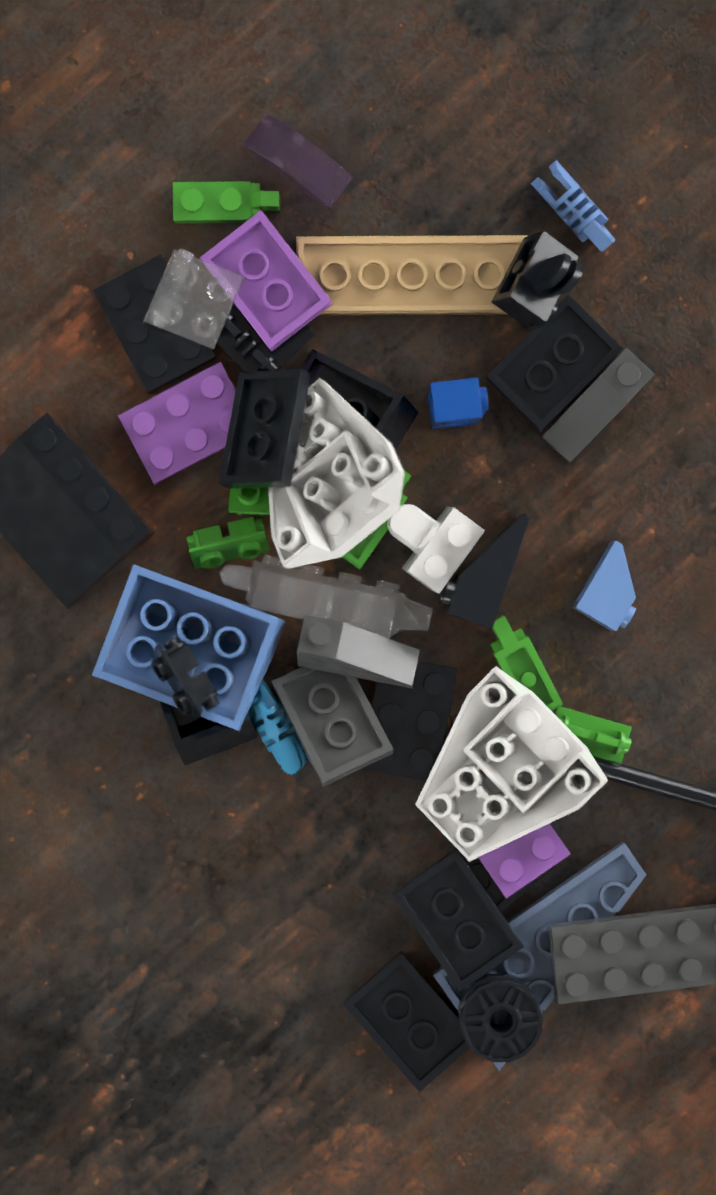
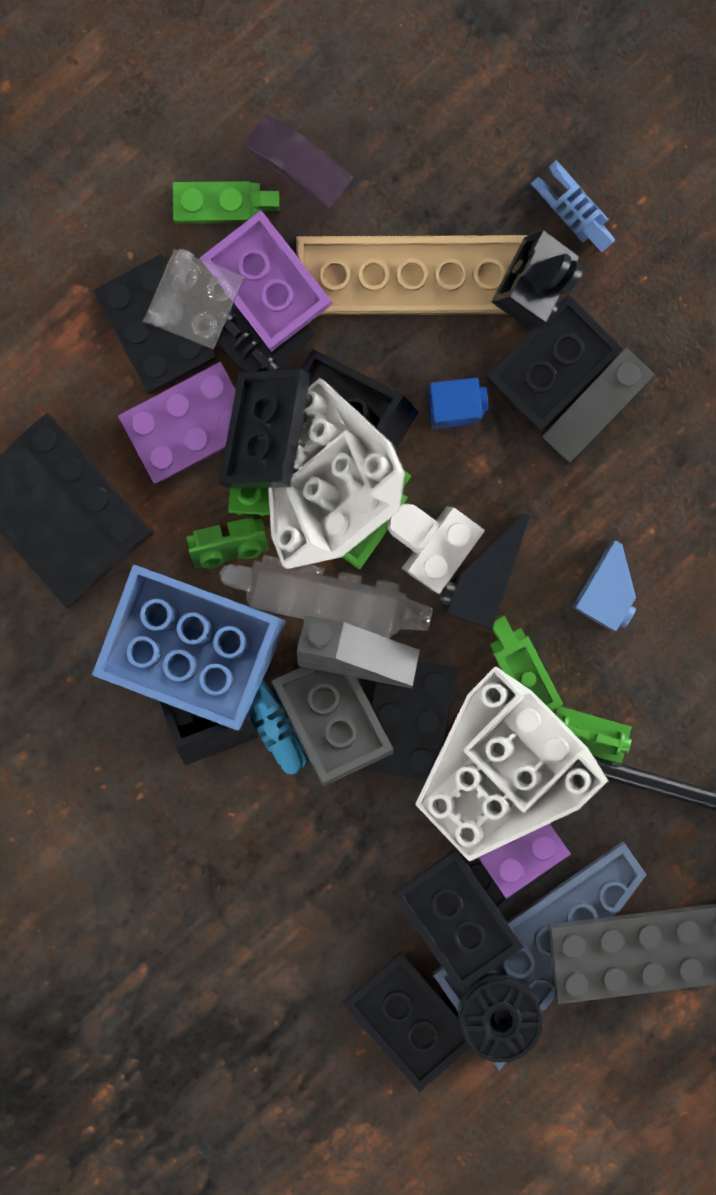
(174, 667): black hinge -> none

